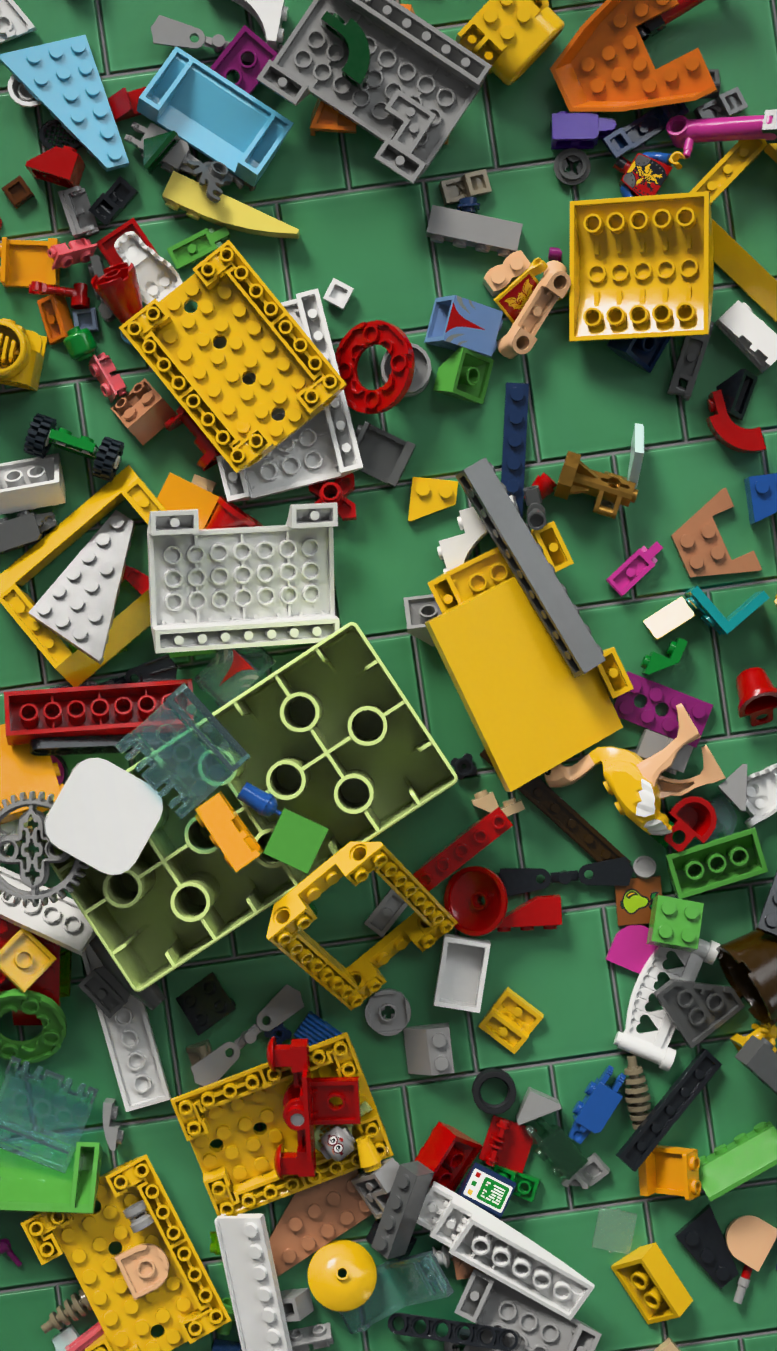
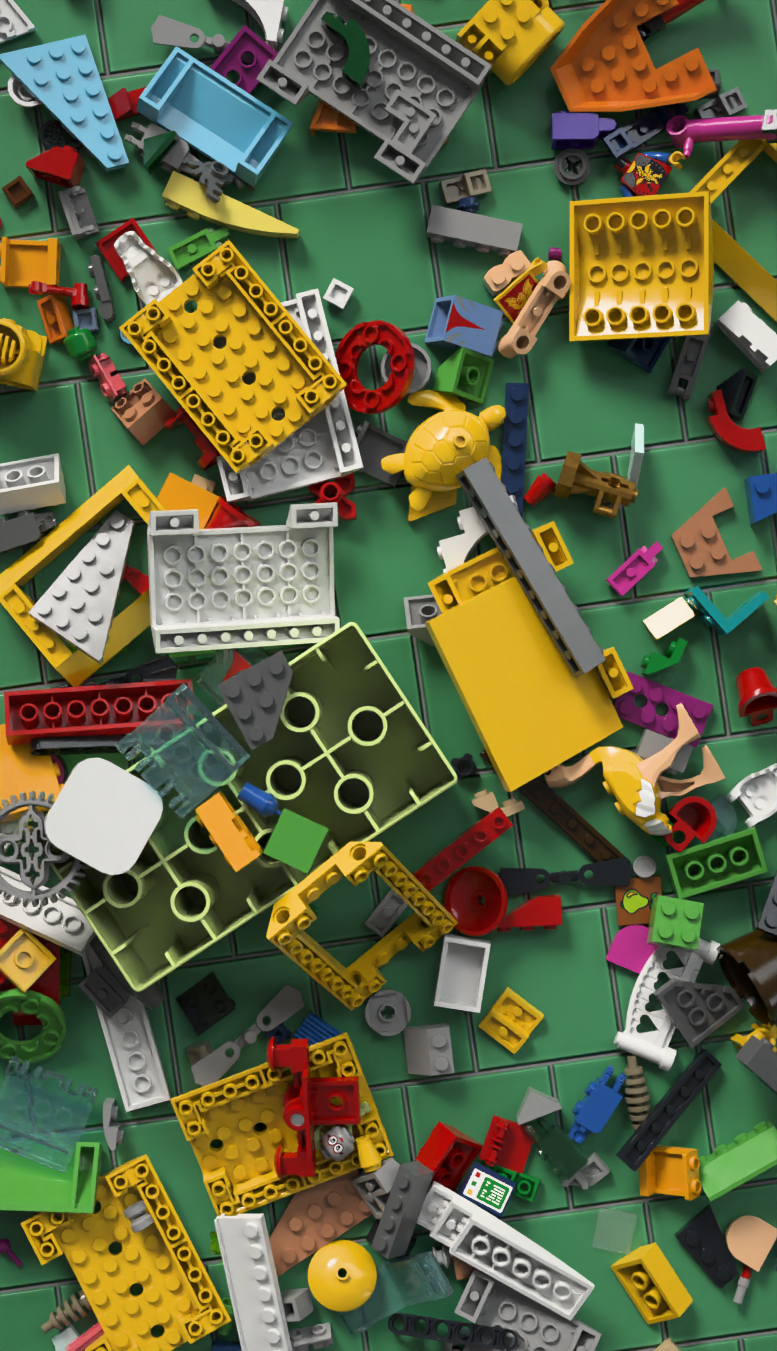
(43, 434): black plate -> none
(79, 252): coral hinge -> none
(114, 201): black slope -> none
(119, 290): red cone -> none
(143, 1268): light nougat tile -> none
(258, 697): none -> dark grey plate
(445, 445): none -> yellow animal
(498, 1108): black tyre -> none
(536, 512): dark grey bar -> none
(735, 788): light grey slope -> none

